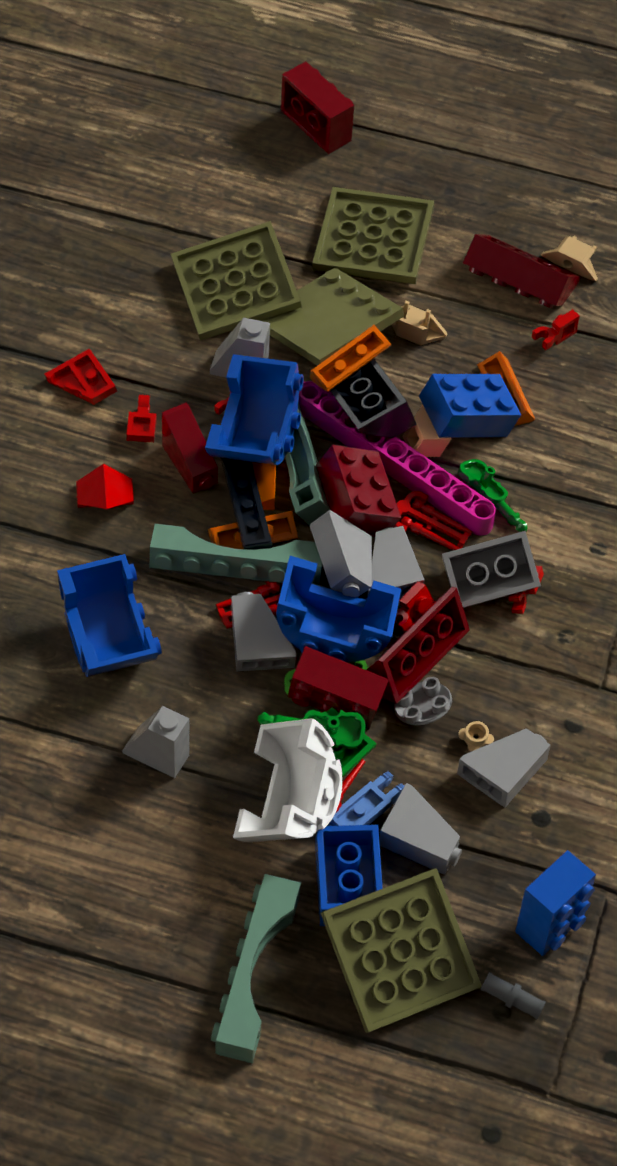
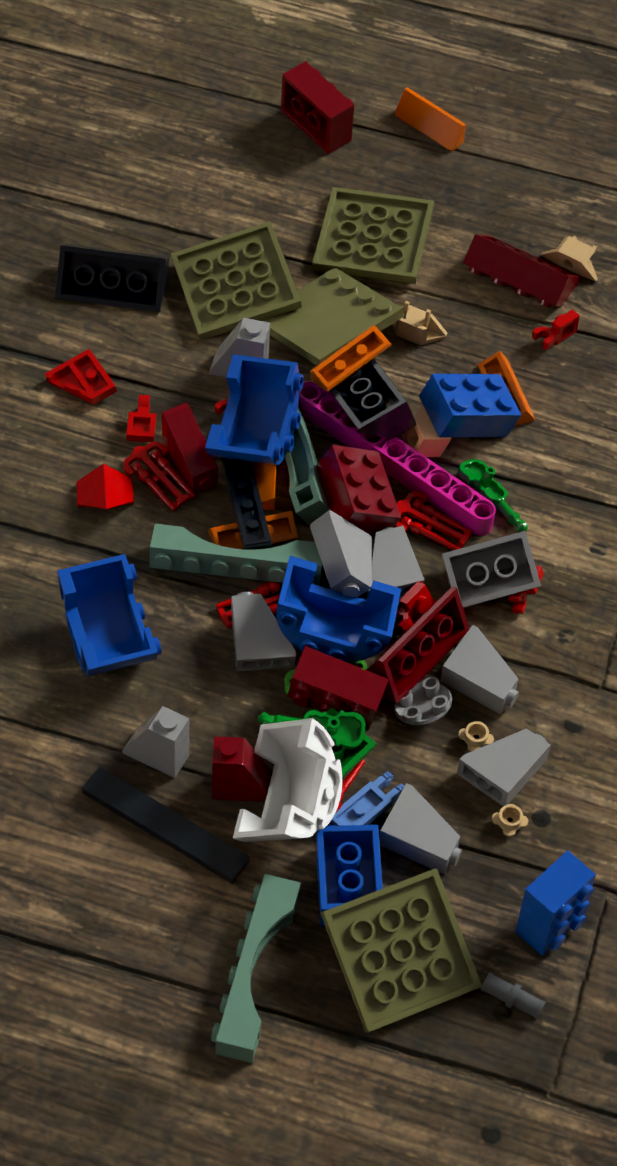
(111, 277): none -> black slope
(140, 454): none -> red piece
(166, 825): none -> black tile
(238, 771): none -> dark red slope
(430, 120): none -> orange slope
(480, 673): none -> light grey slope
(512, 812): none -> tan plate

